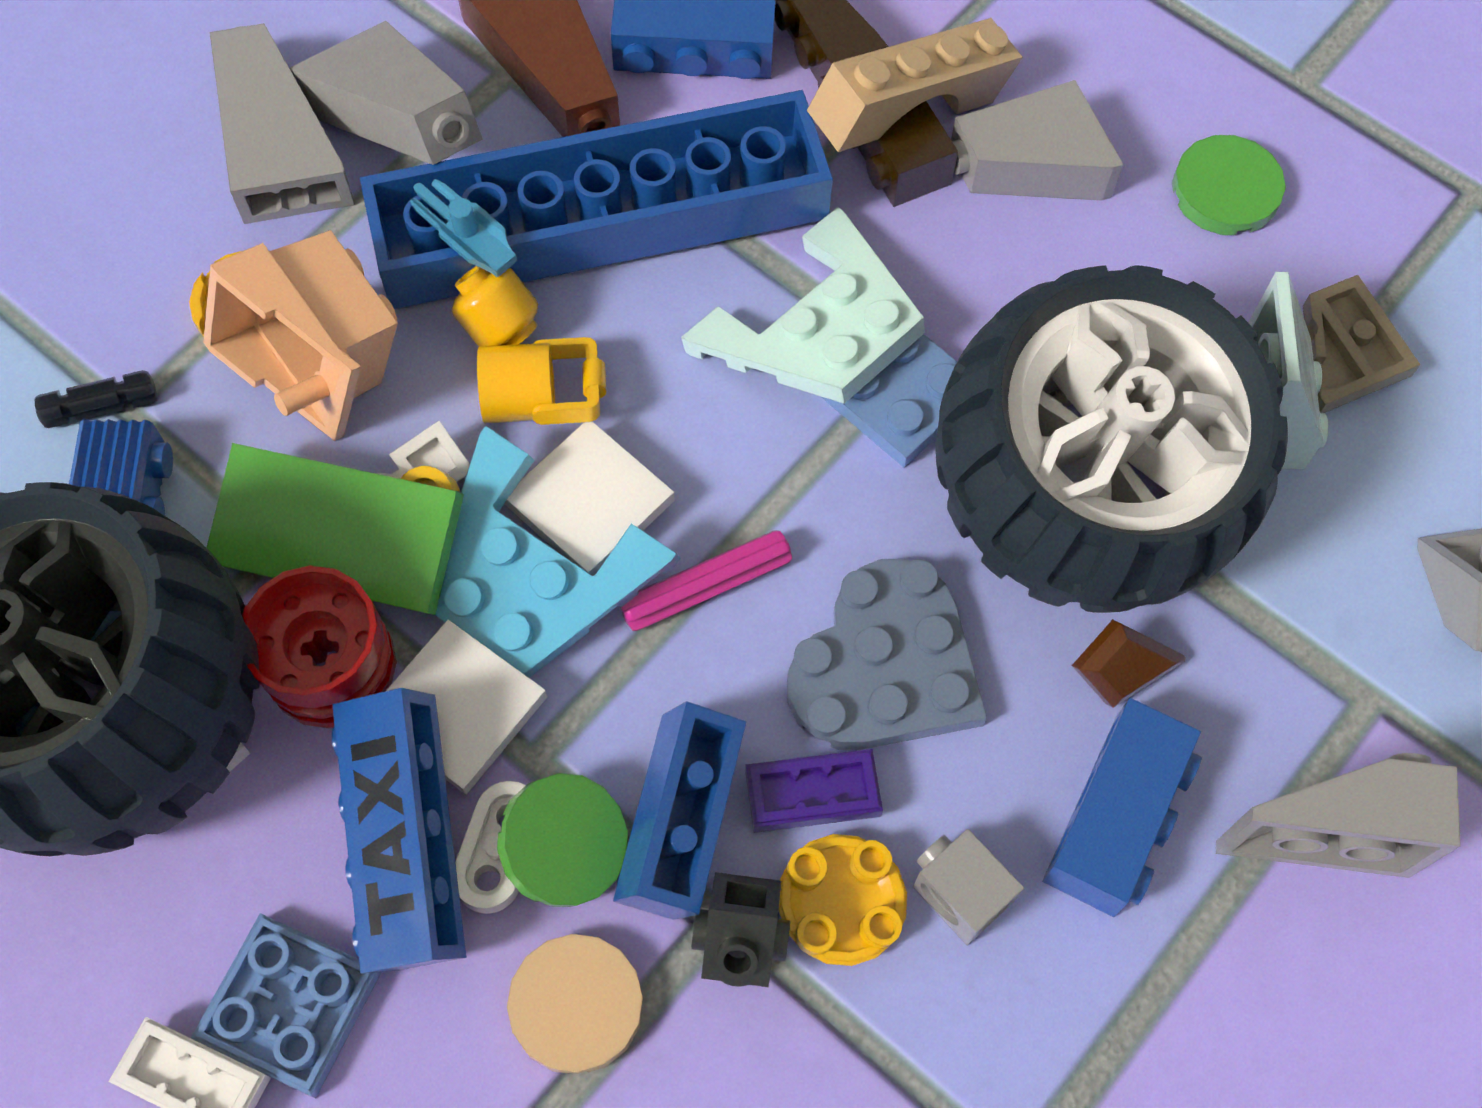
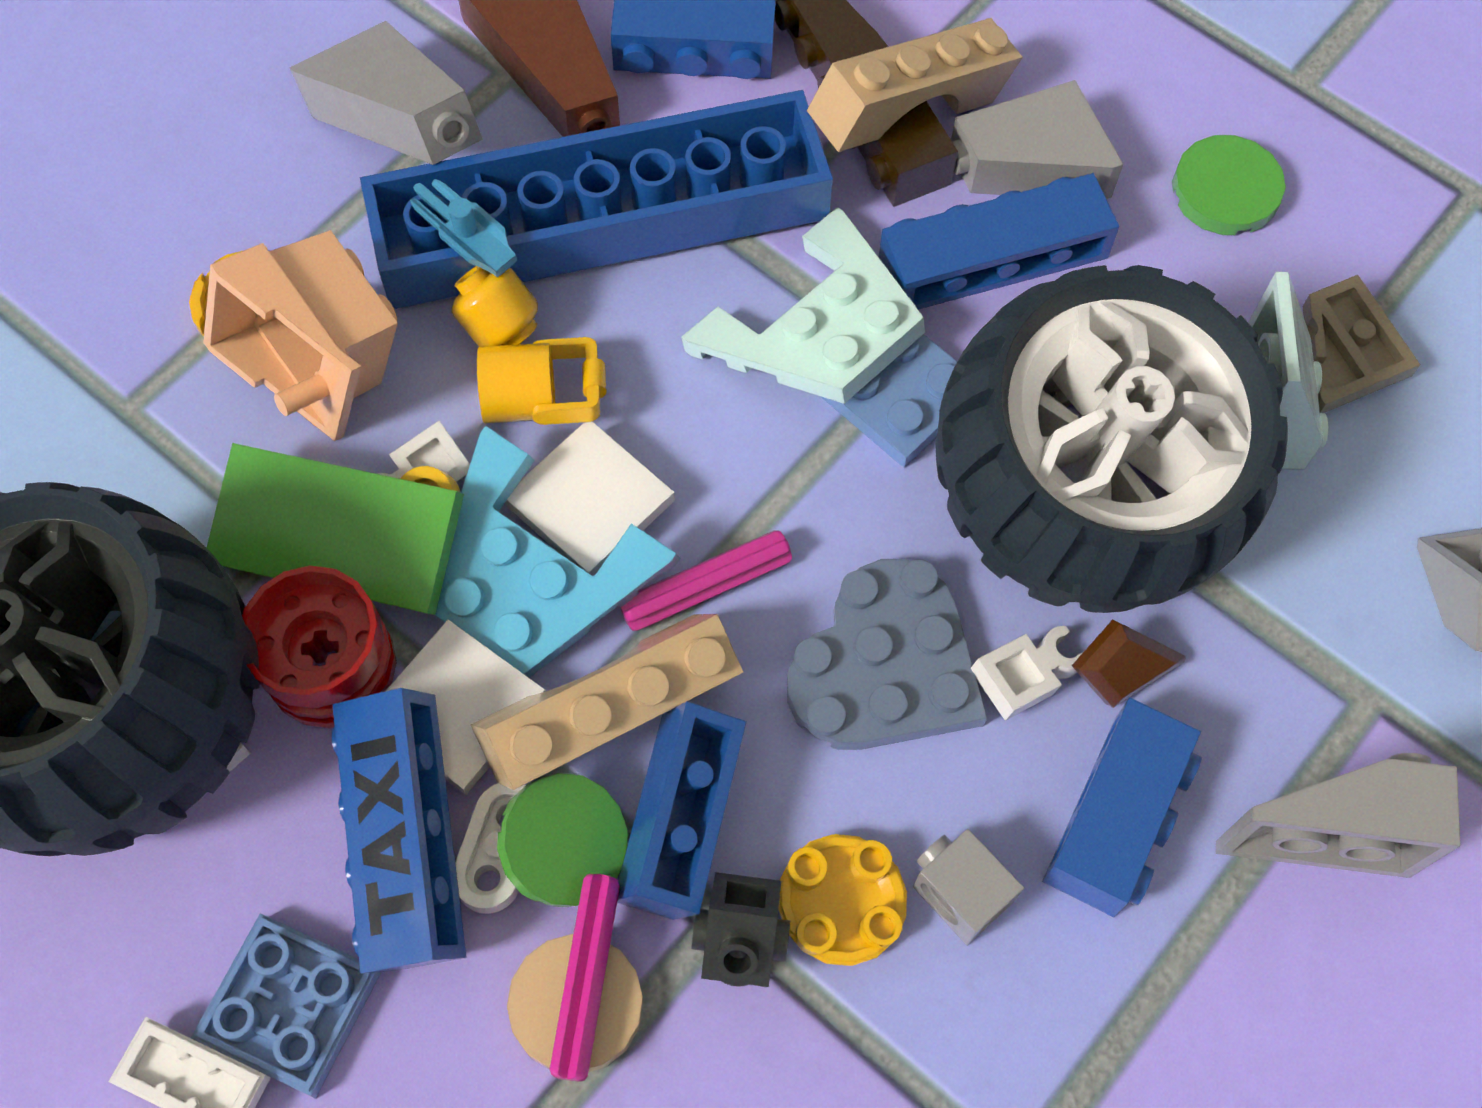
(95, 399): black axle -> none
(122, 459): blue brick -> none
(271, 137): light grey slope -> none
(585, 978): none -> dark pink axle
(588, 712): none -> tan arch
(813, 790): dark purple plate -> none
(1000, 241): none -> blue brick
(1024, 675): none -> white plate

